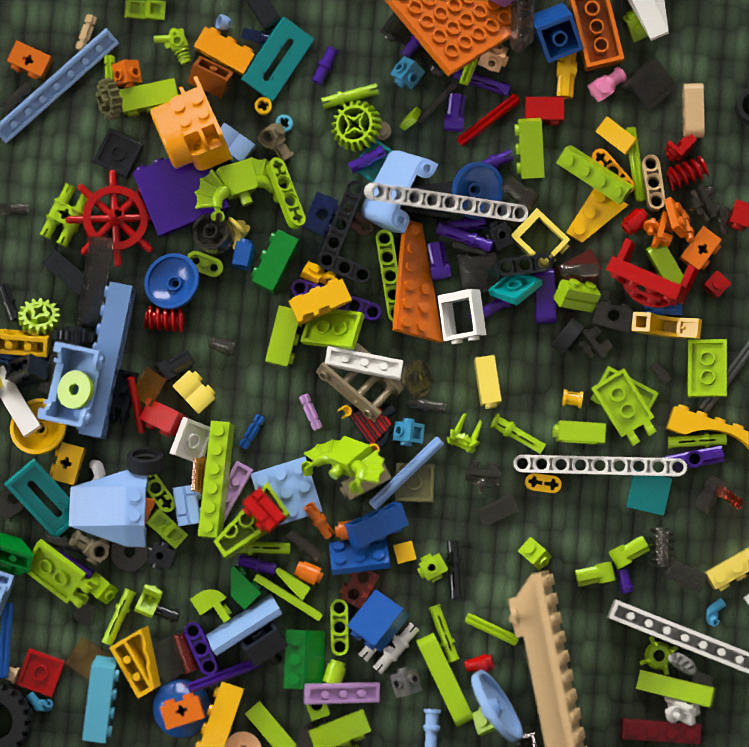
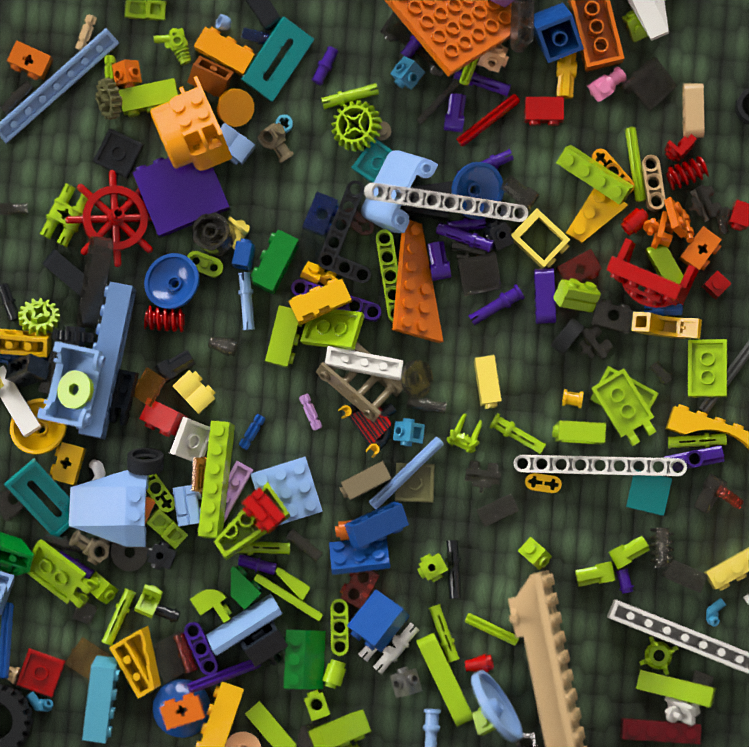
(136, 404): red bar -> none
(232, 182): lime torso -> none
(235, 107): none -> light orange tile
(246, 300): none -> light blue pin
(266, 101): yellow bush -> none
(282, 193): lime beam -> none
(308, 573): orange brick -> none
(319, 520): orange pin -> none
(342, 693): lavender tile -> none
(347, 458): lime torso -> none
(367, 159): dark purple pin -> none
(404, 552): yellow tile -> none
(411, 118): lime tile -> none
(448, 320): white window -> none
(515, 288): teal tile -> none
(530, 148): lime brick -> none
(535, 263): black beam -> none
(580, 270): clear smoke axle -> none
(616, 135): yellow tile -> none
(682, 663): light grey gear -> none

